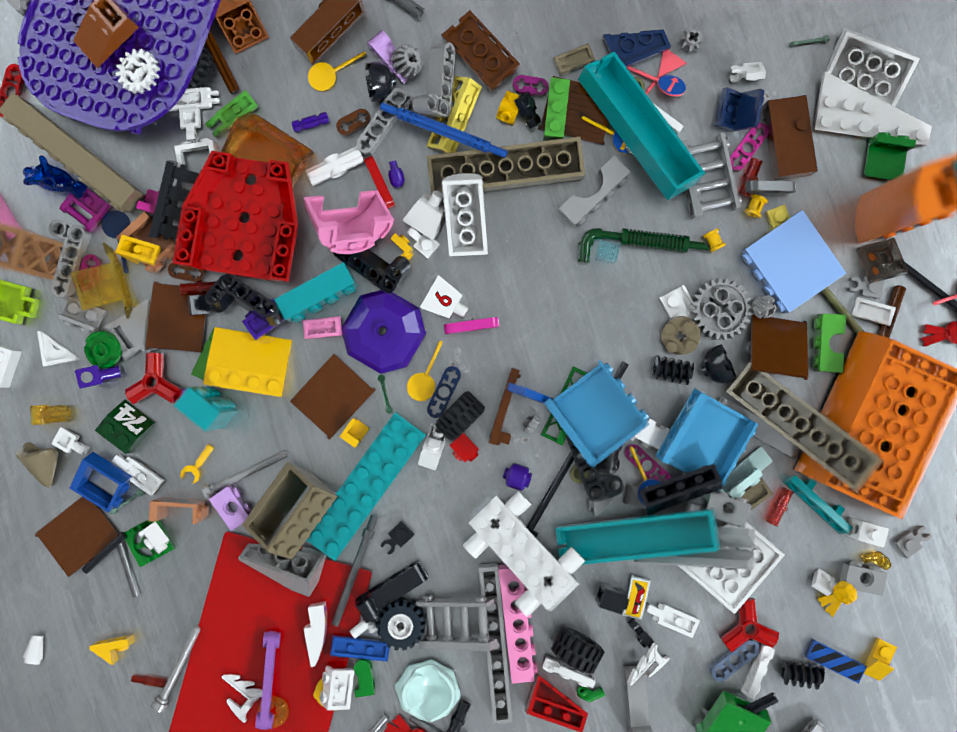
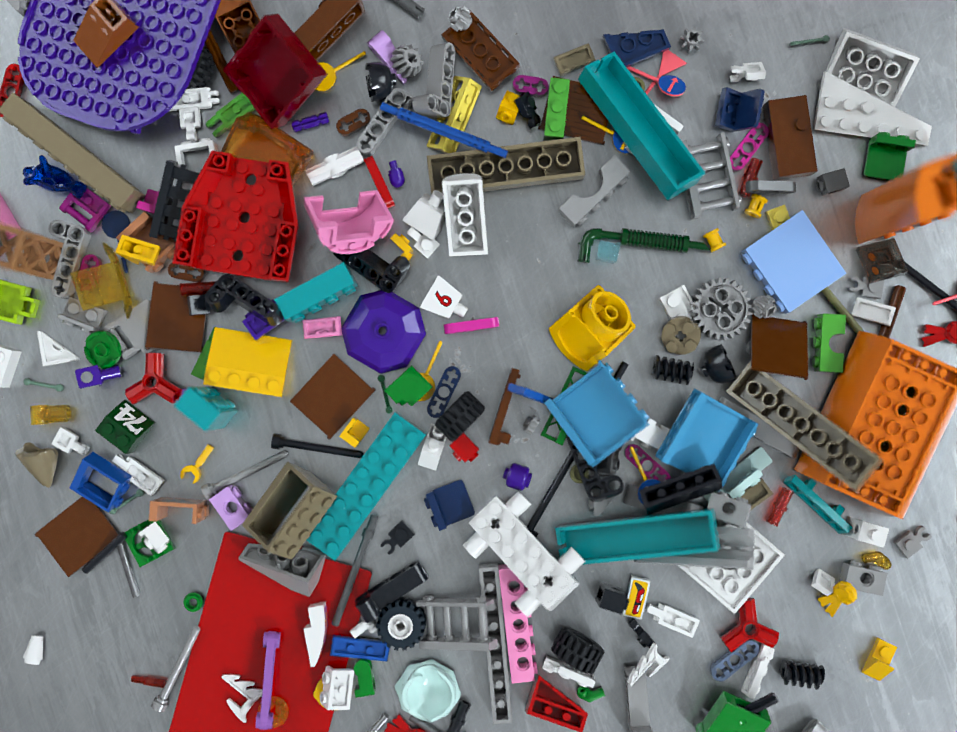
(59, 387): none -> sand green hinge
(108, 648): yellow slope -> none
(136, 70): white gear -> none
(187, 602): none -> green plate
(275, 71): none -> dark red tile
(280, 442): none -> black piece
(408, 387): none -> green piece
(449, 504): none -> dark blue bracket
(460, 18): none -> light grey gear
(592, 328): none -> yellow piece
(832, 182): none -> dark grey brick
(836, 661): blue tile -> none

